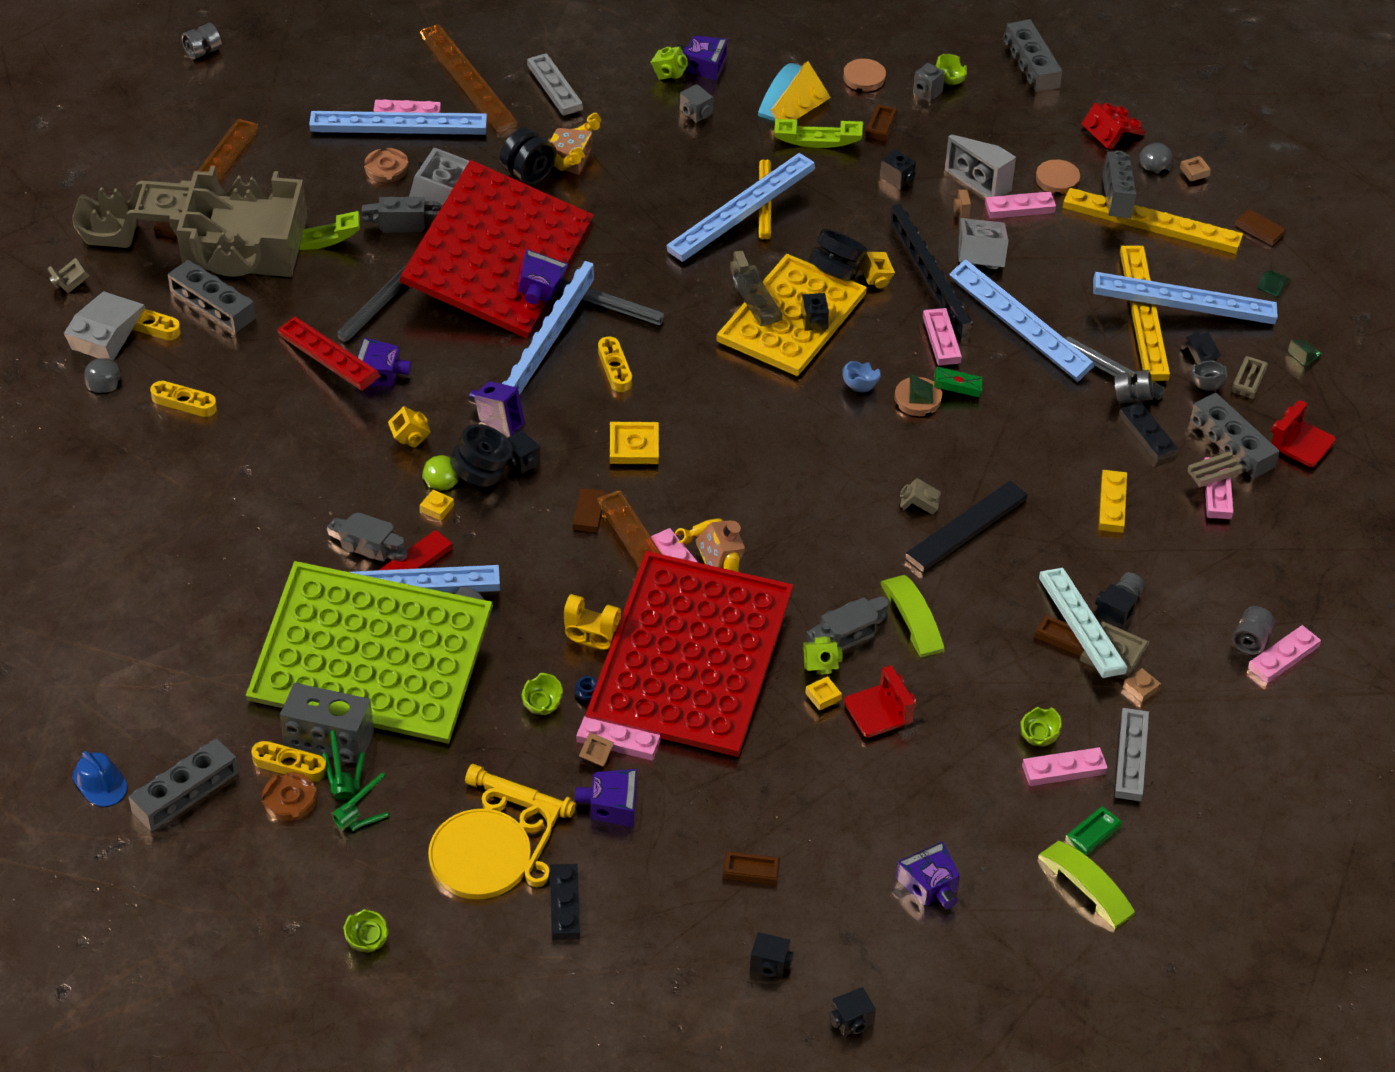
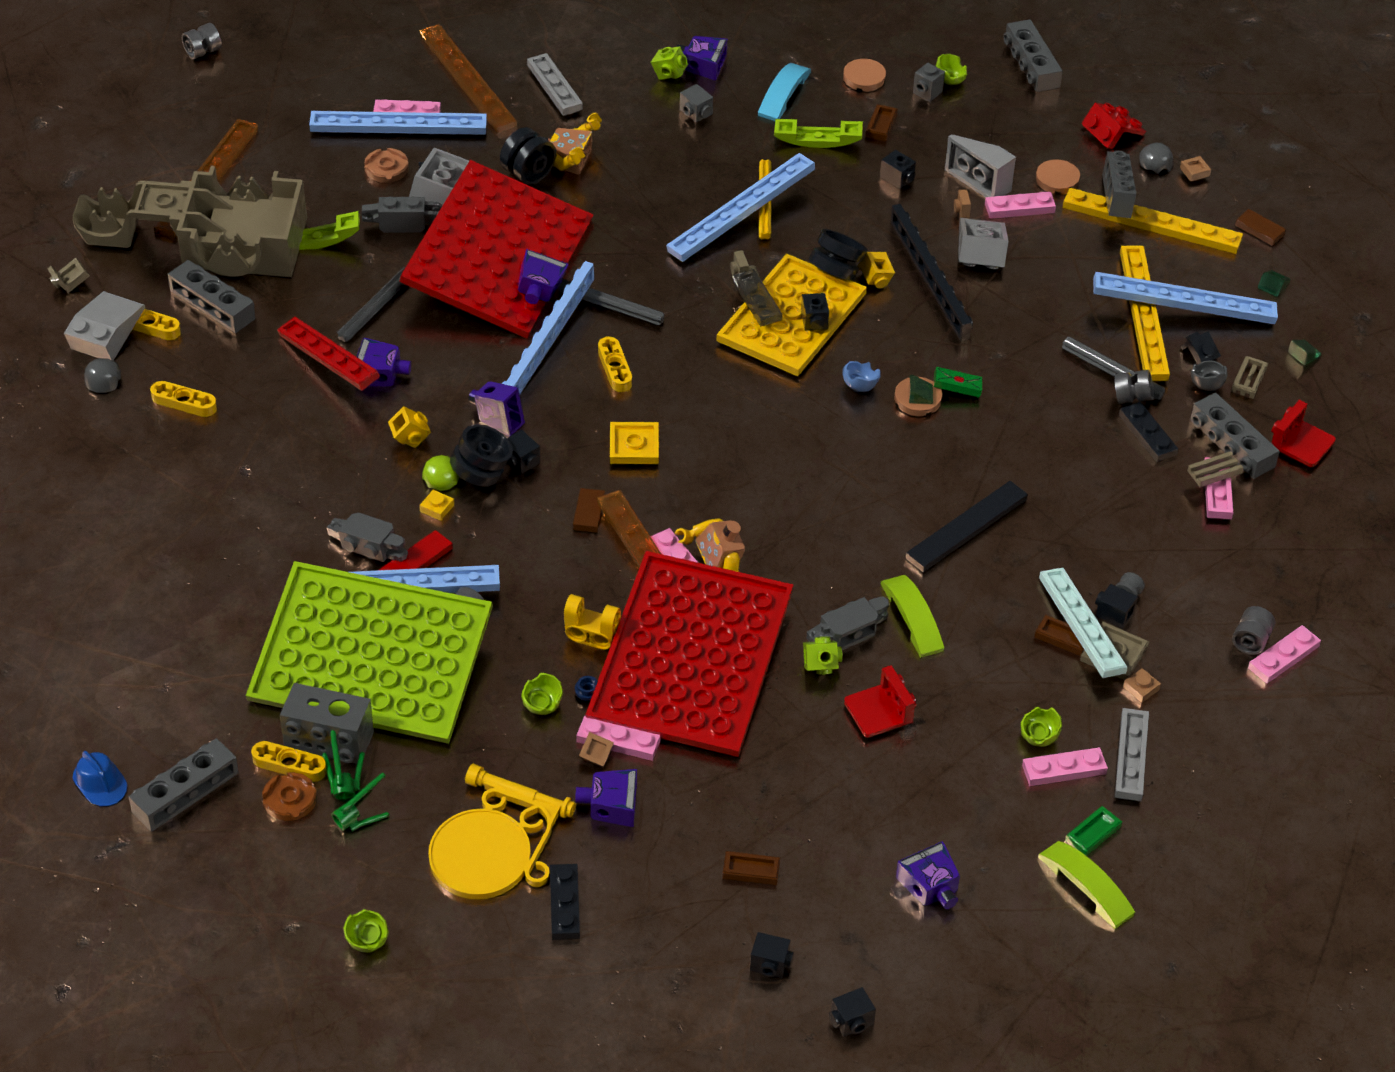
(801, 95): yellow wing -> none
(823, 693): yellow plate -> none
(920, 495): dark tan bracket -> none
(942, 336): bright pink plate -> none
(1022, 320): light blue plate -> none
(1112, 501): yellow plate -> none

